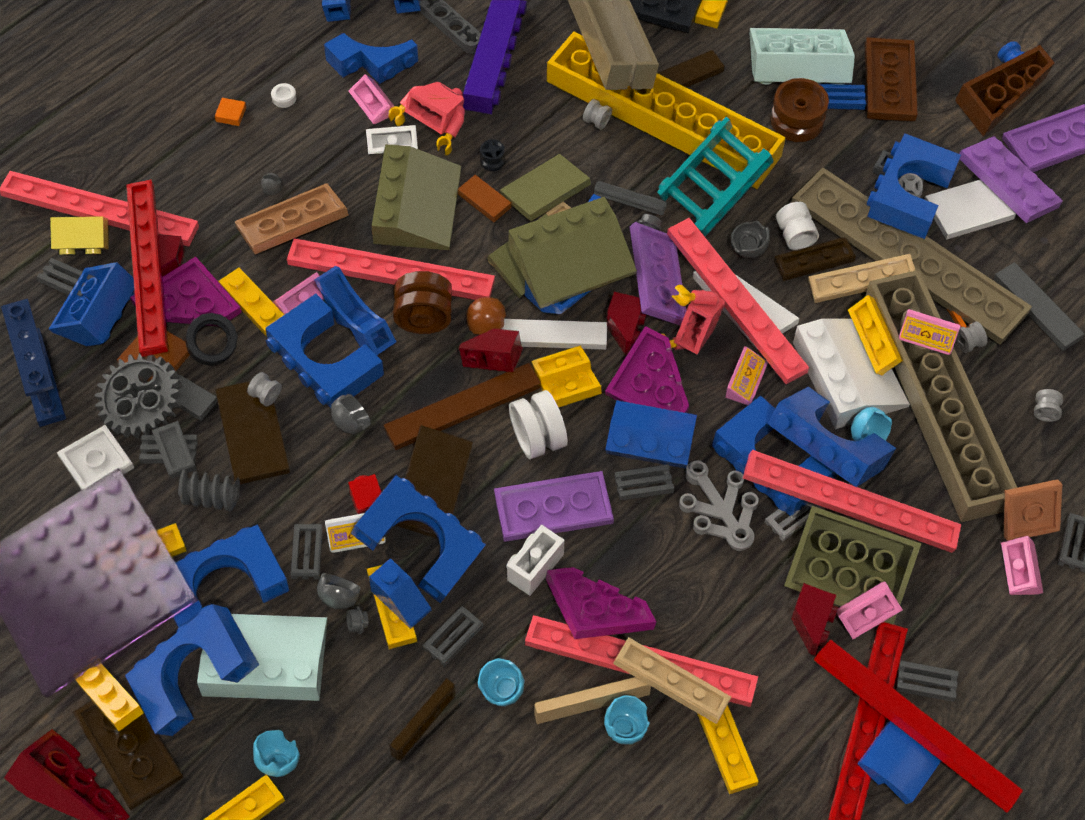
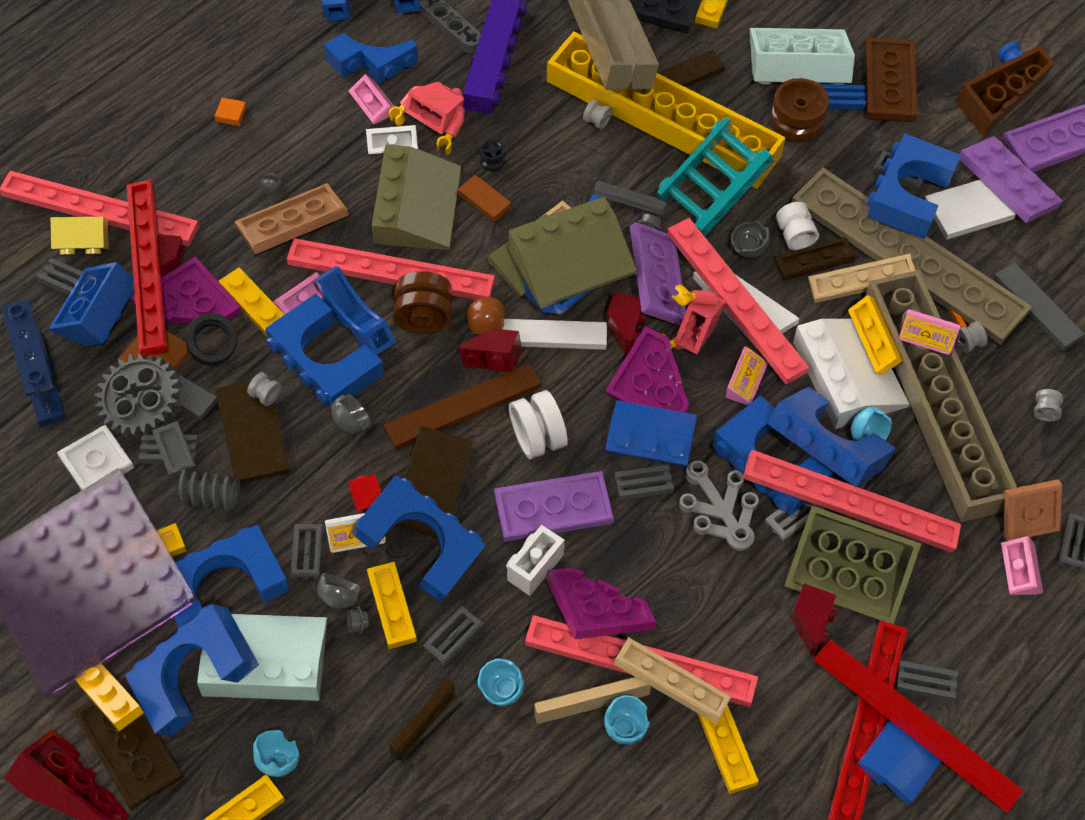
(283, 95): white tile -> none
(399, 593): blue slope -> none
(545, 187): olive tile -> none
(567, 376): yellow slope -> none
(868, 610): bright pink slope -> none
(908, 184): light grey wheel -> none

